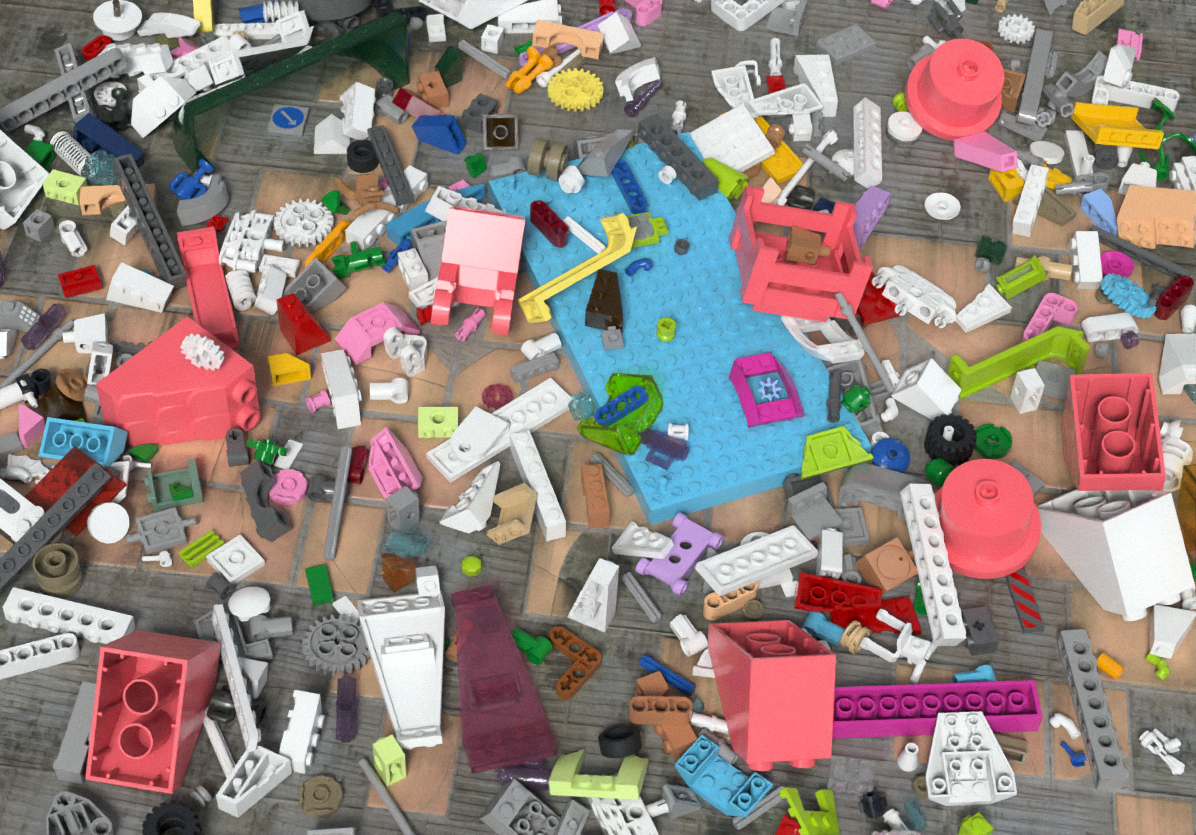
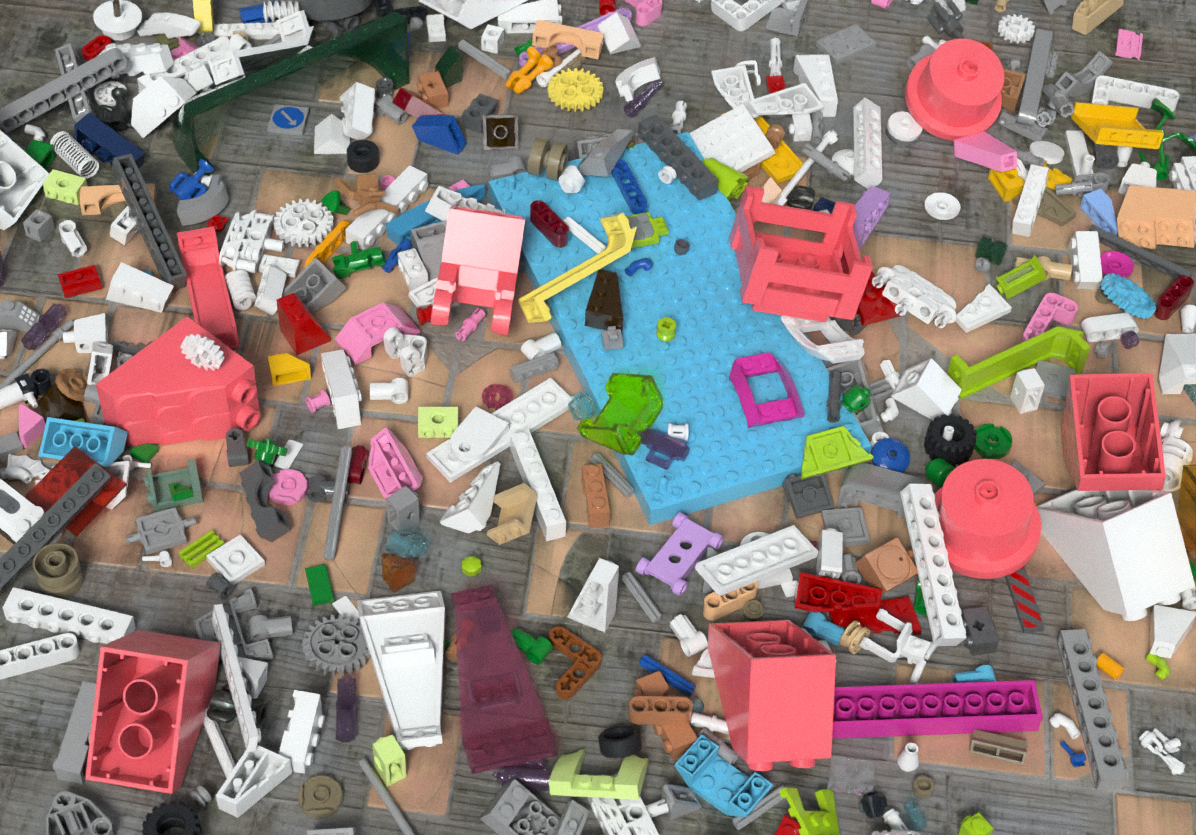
(100, 168): clear light blue plant -> none
(108, 522): white tile -> none
(249, 602): white dish -> none
(390, 165): dark grey tile -> none
(427, 581): white brick -> none
(475, 164): green tile -> none
(606, 409): blue beam -> none
(642, 543): white wing -> none
(764, 389): light blue gear -> none
(805, 246): medium nougat torso -> none
(813, 511): light grey bracket -> none
(847, 311): light grey bar -> none
(900, 102): lime wheel -> none
(967, 762): white wedge -> none
(1119, 65): white wedge -> none
(1158, 291): dark grey piece -> none

